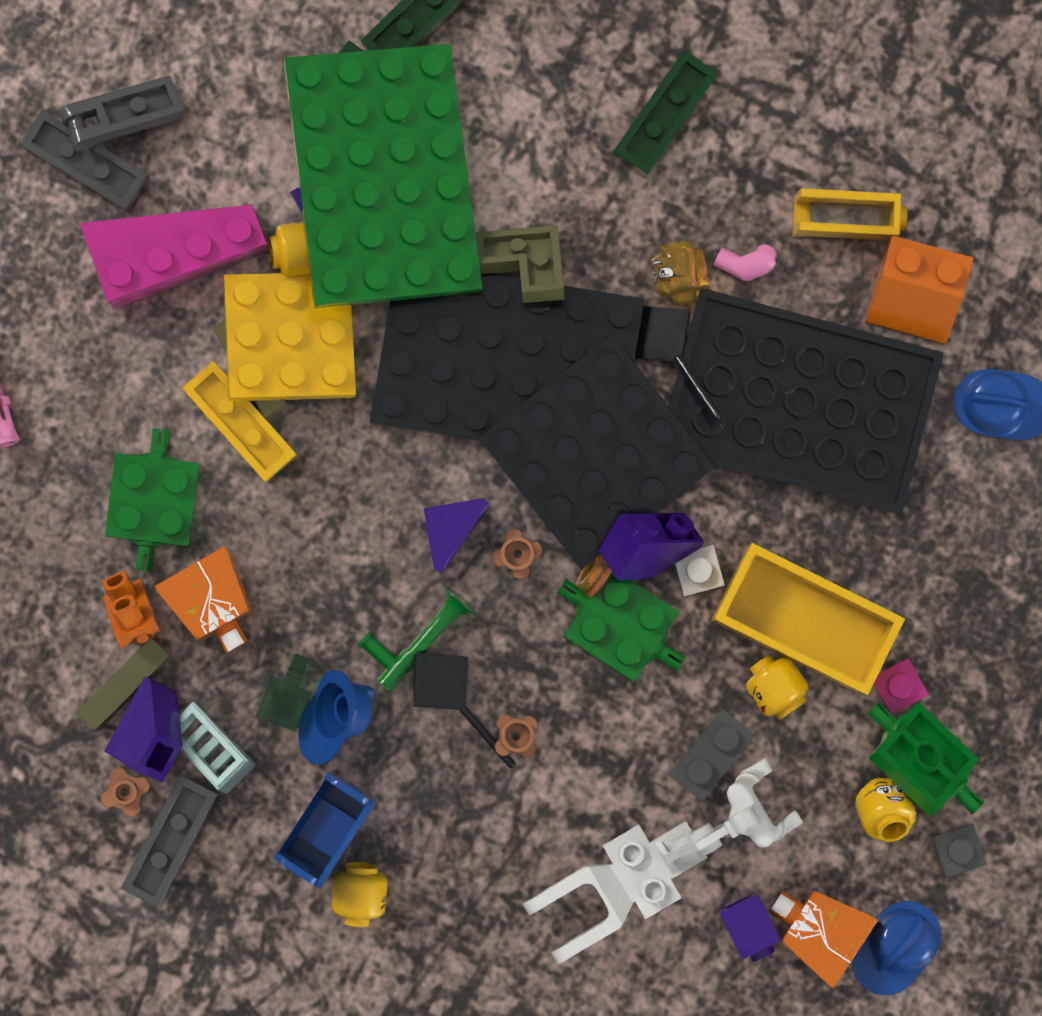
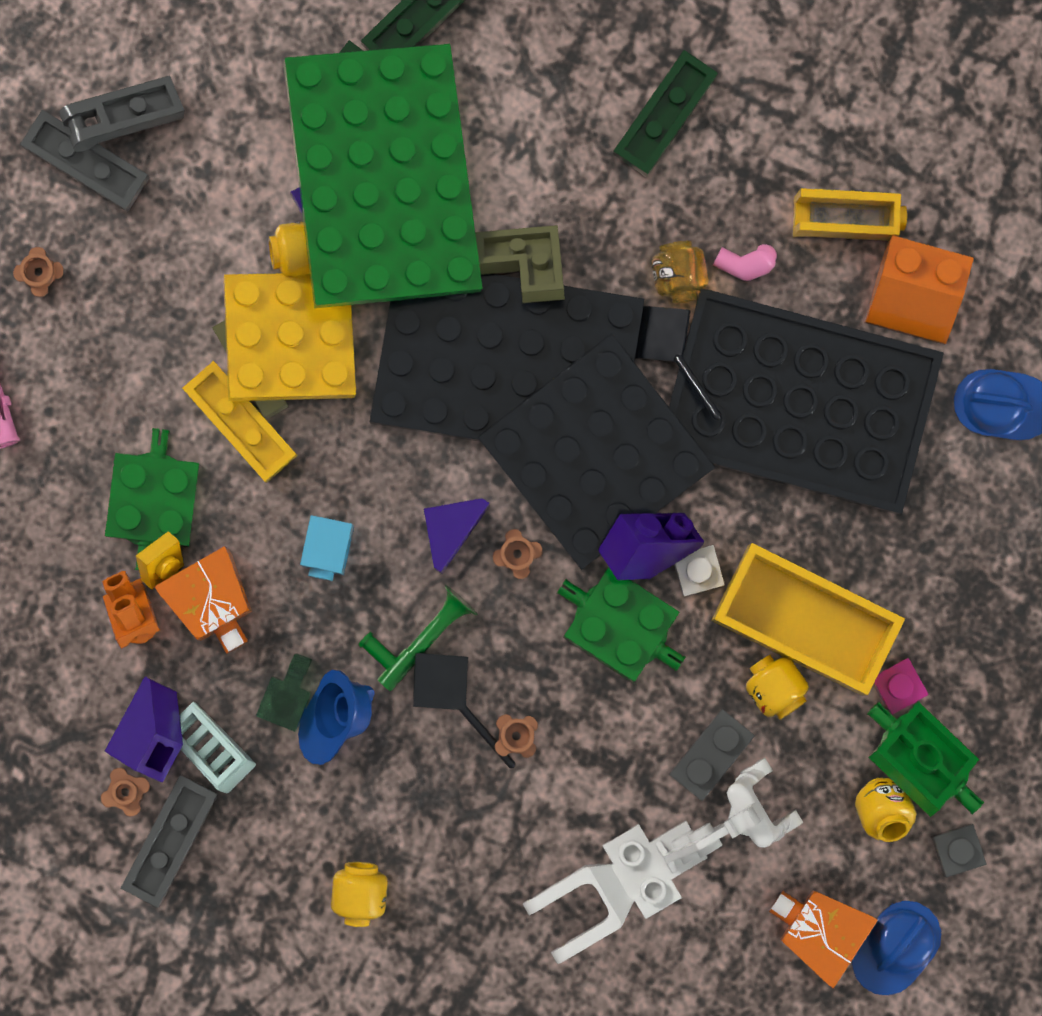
(26, 271): none -> nougat plate
(124, 684): olive piece -> none
(160, 560): none -> yellow plate
(167, 250): dark pink wedge -> none
(325, 830): blue piece -> none
(326, 547): none -> medium azure brick
(593, 576): clear yellow tile -> none
(750, 927): dark purple brick -> none

